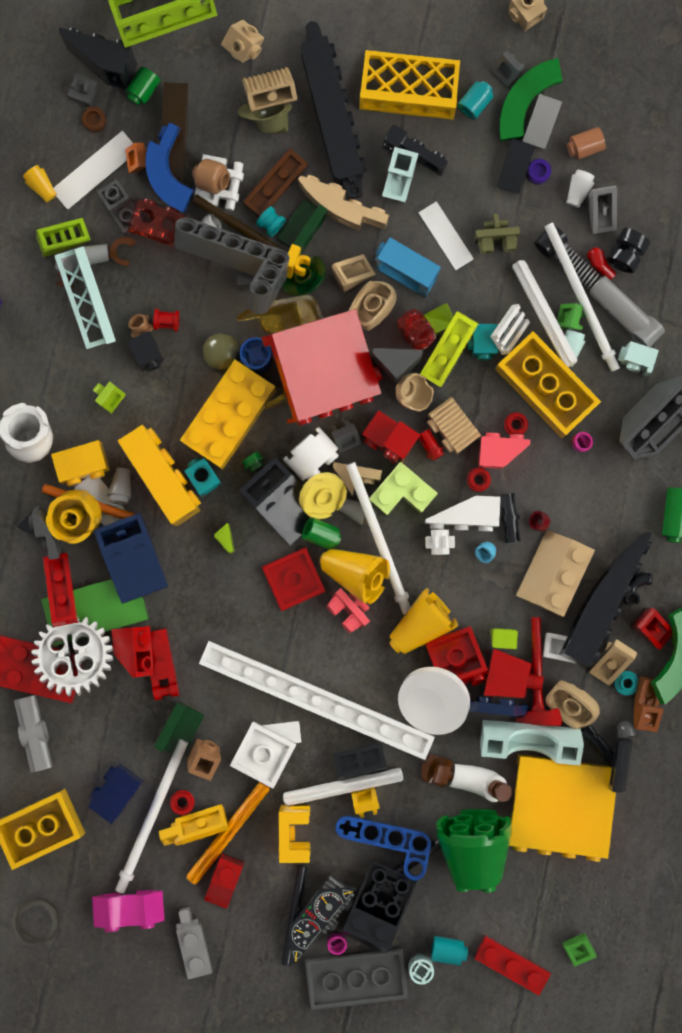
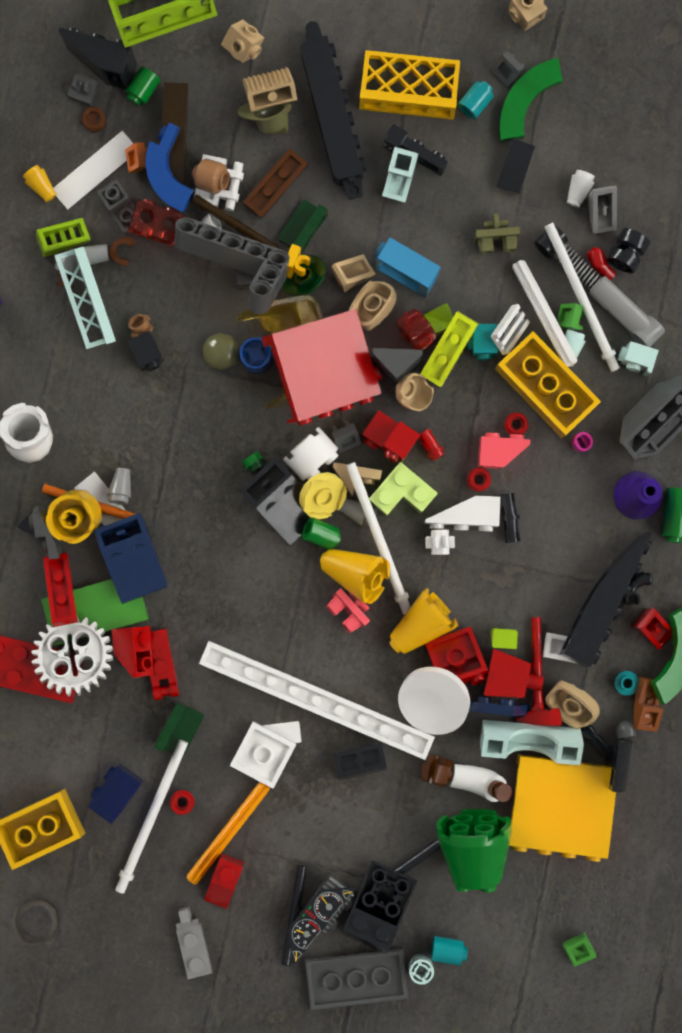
(33, 733): light grey piece -> none
(80, 463): yellow brick -> none
(109, 396): lime tile -> none
(119, 910): dark pink brick -> none
(159, 475): yellow brick -> none
(166, 320): red bush -> none
(195, 826): yellow hinge -> none
(202, 487): teal brick -> none
(203, 759): medium nougat brick -> none
(225, 538): lime slope -> none
(228, 414): yellow brick -> none
(270, 221): teal wheel -> none
(293, 579): red tile -> none
(293, 851): yellow panel -> none
(339, 946): dark pink hinge -> none
(343, 786): white axle -> none
(348, 213): tan slope -> none
(365, 801): yellow tile -> none
(382, 840): blue beam -> none
(446, 235): white sticker -> none
(453, 426): tan brick -> none
(485, 552): medium azure hinge -> none
(512, 965): red plate -> none
(533, 520): dark red hinge -> none
(538, 171): dark purple tile -> none
(542, 121): light grey slope -> none
(555, 573): tan slope -> none
(586, 143): nougat brick -> none
(612, 661): tan slope -> none
(637, 495): none -> dark purple cone

